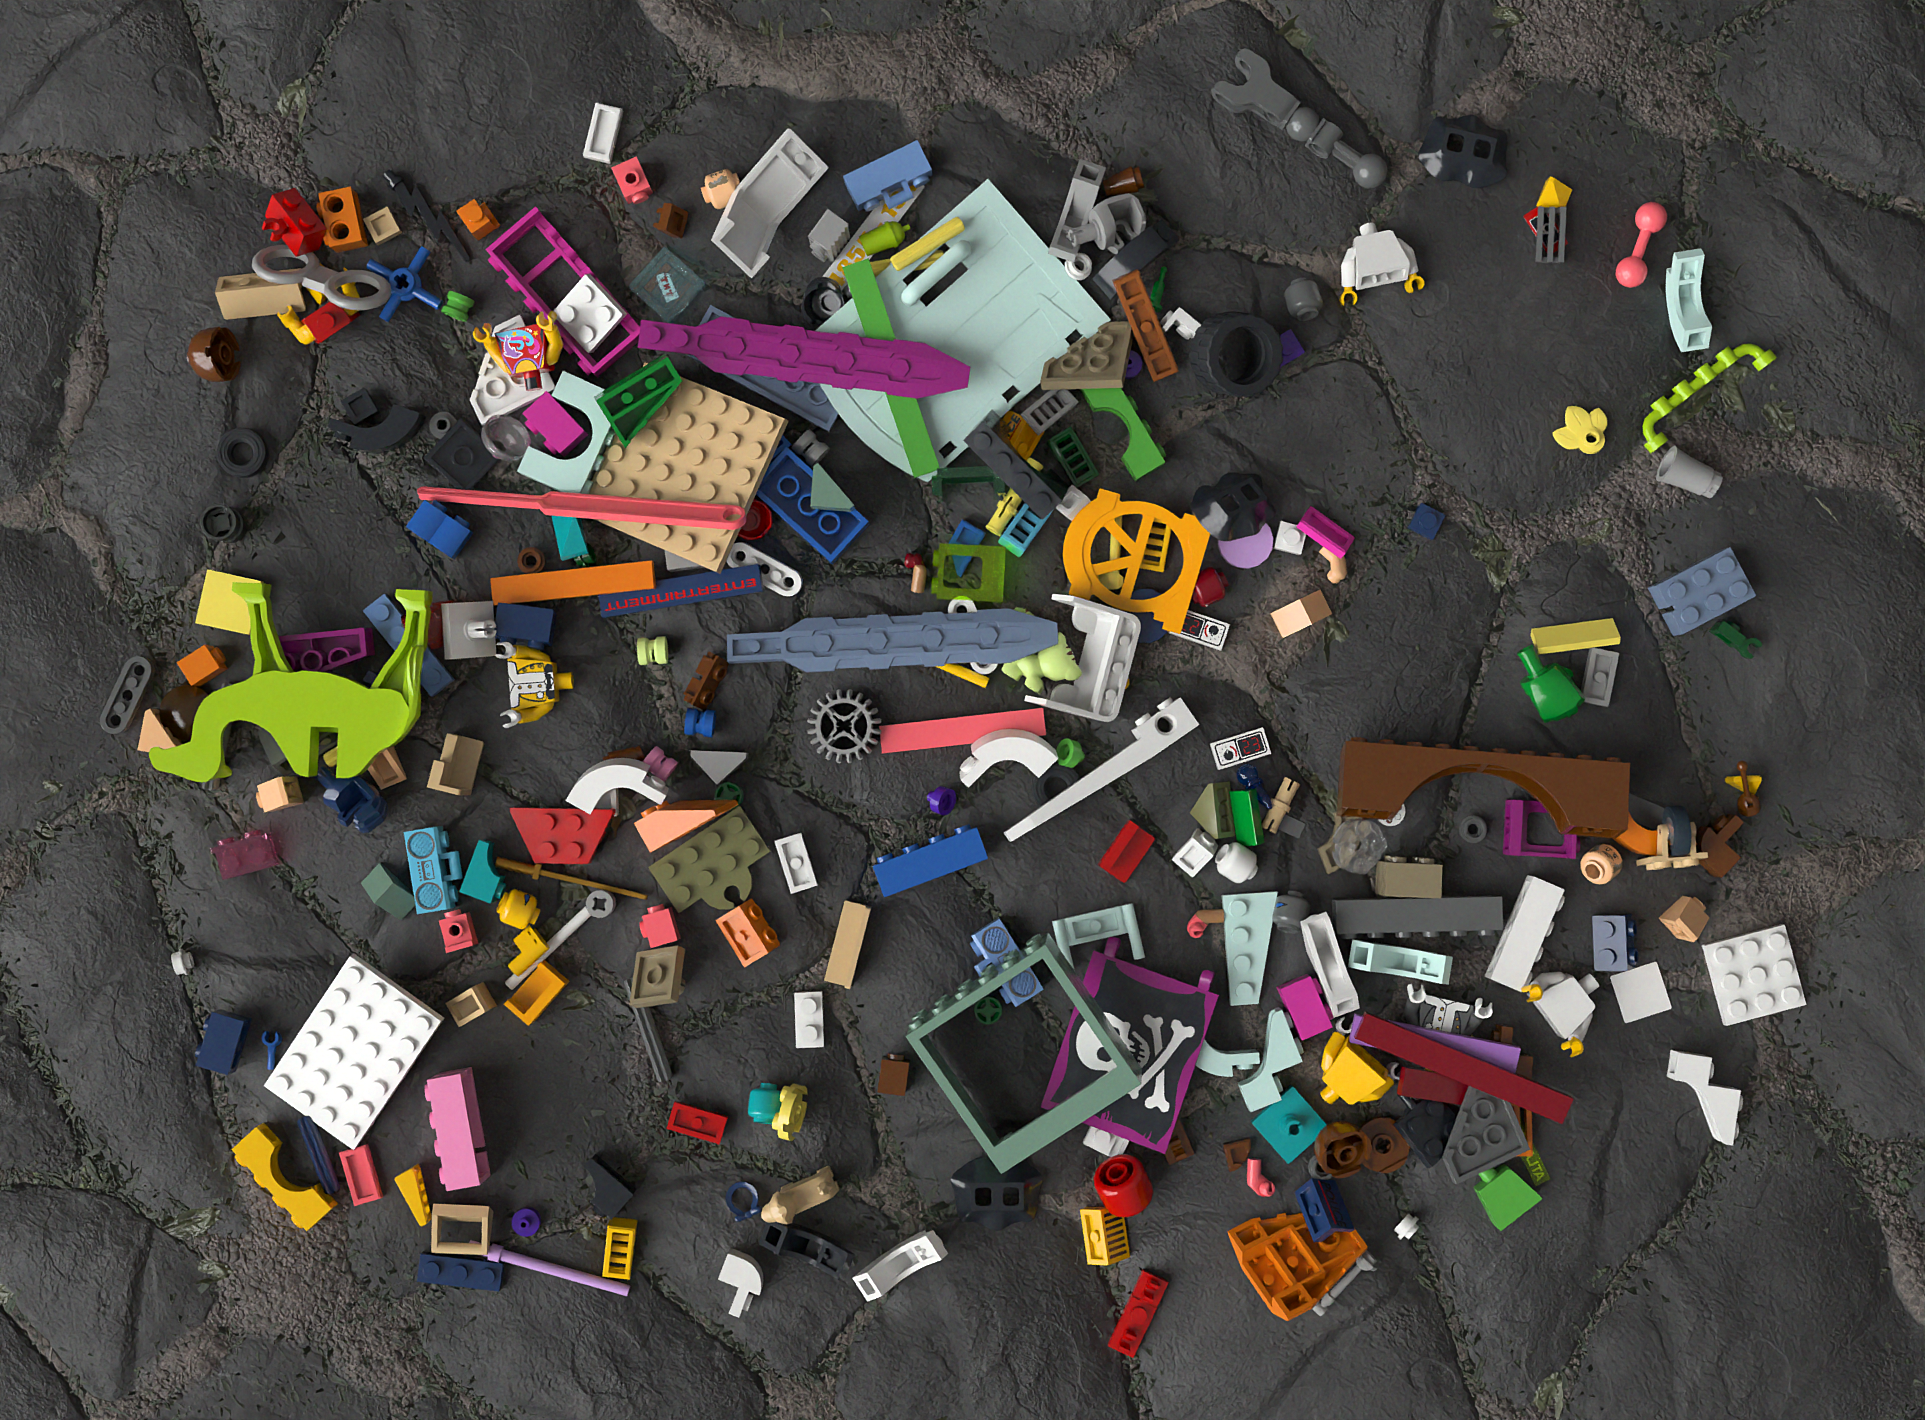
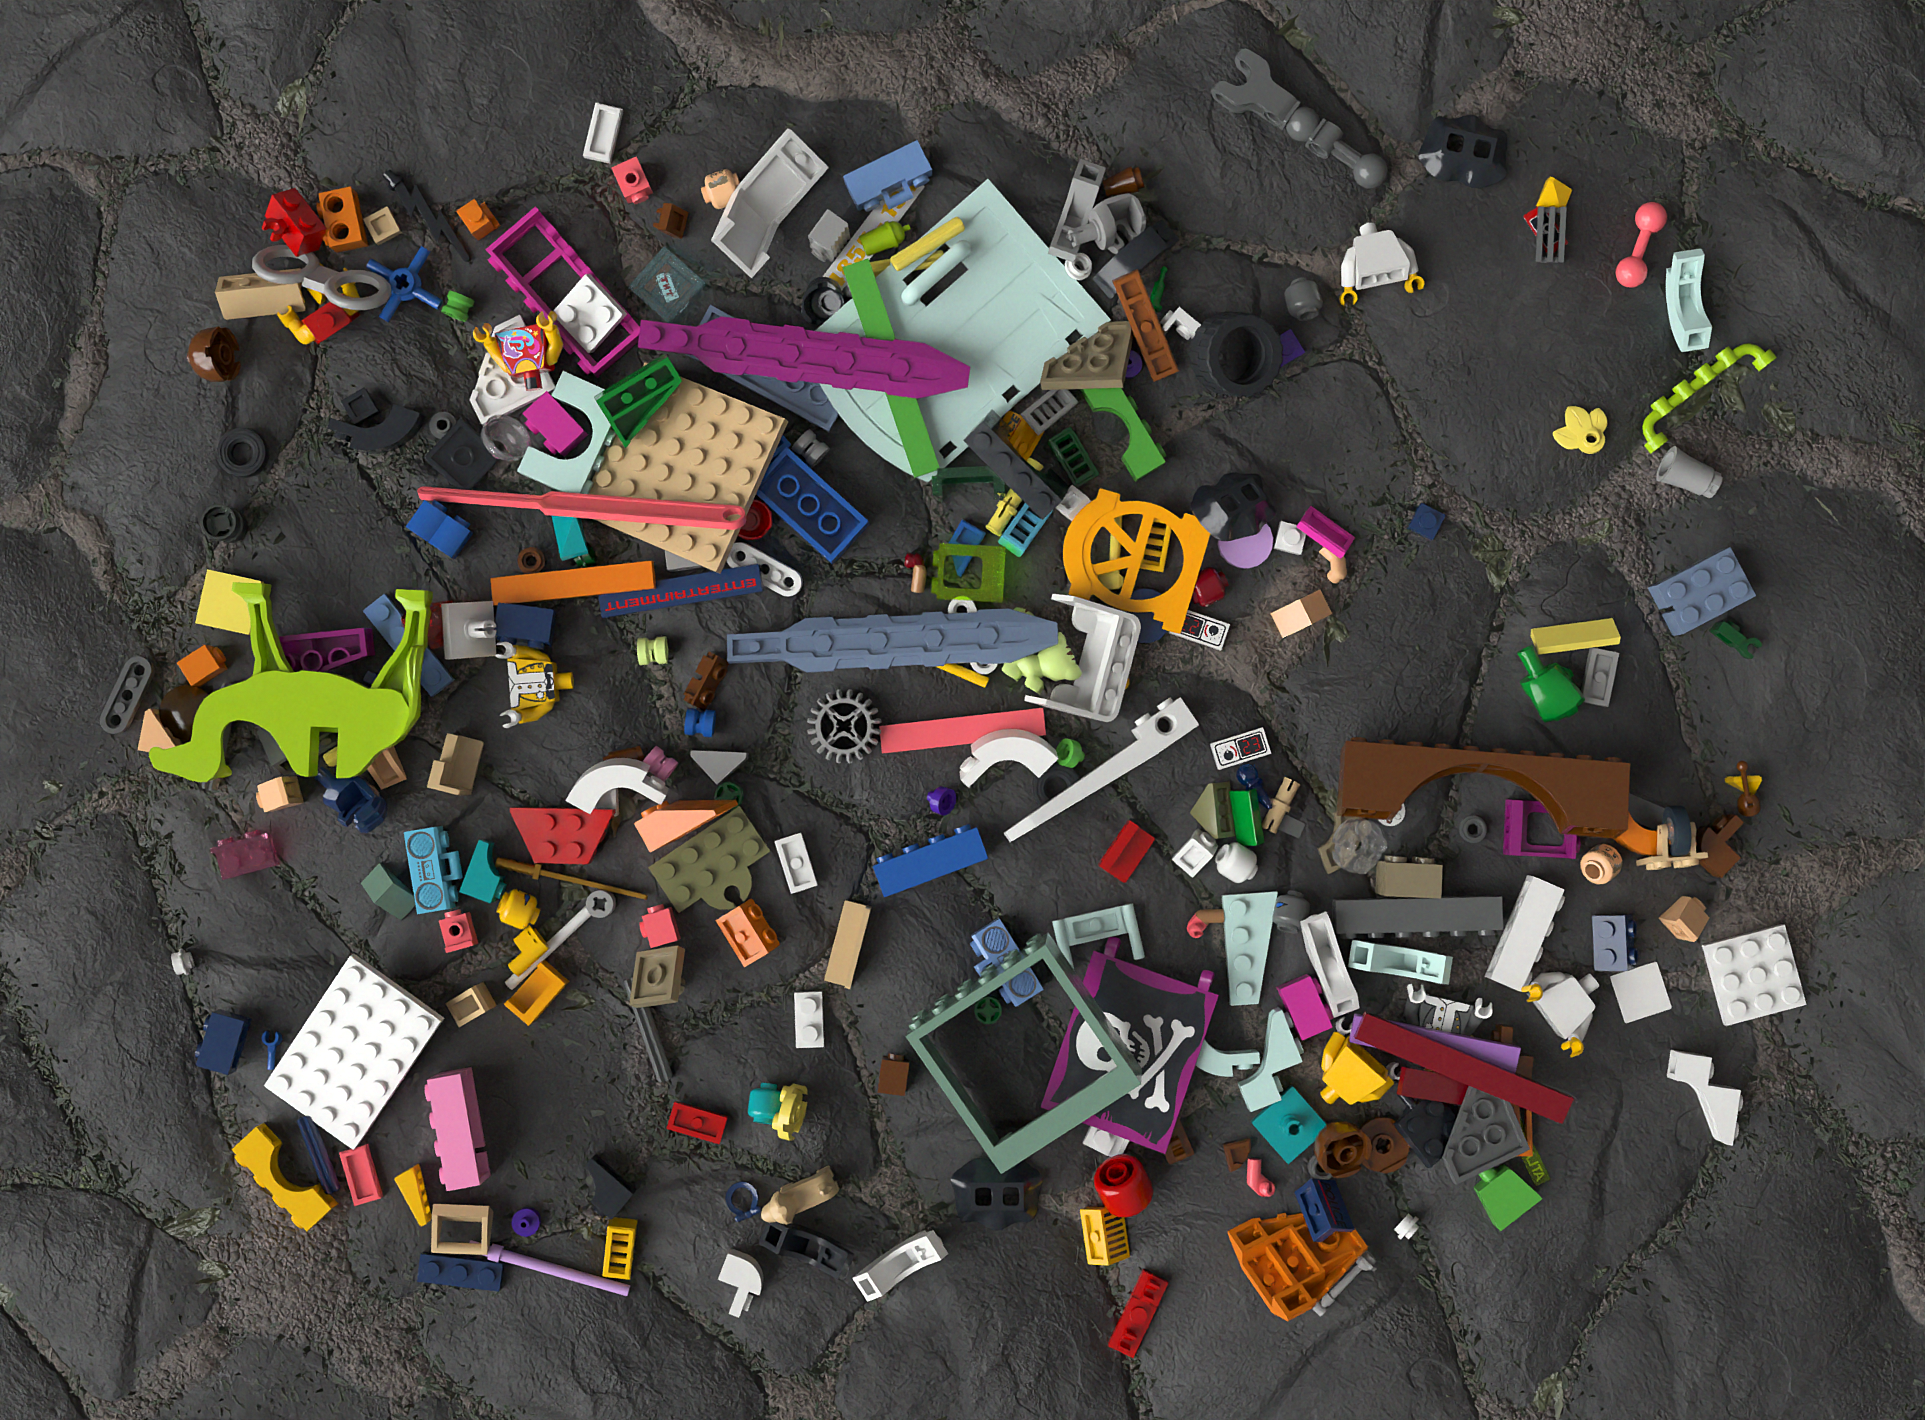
(826, 493): sand green slope -> none

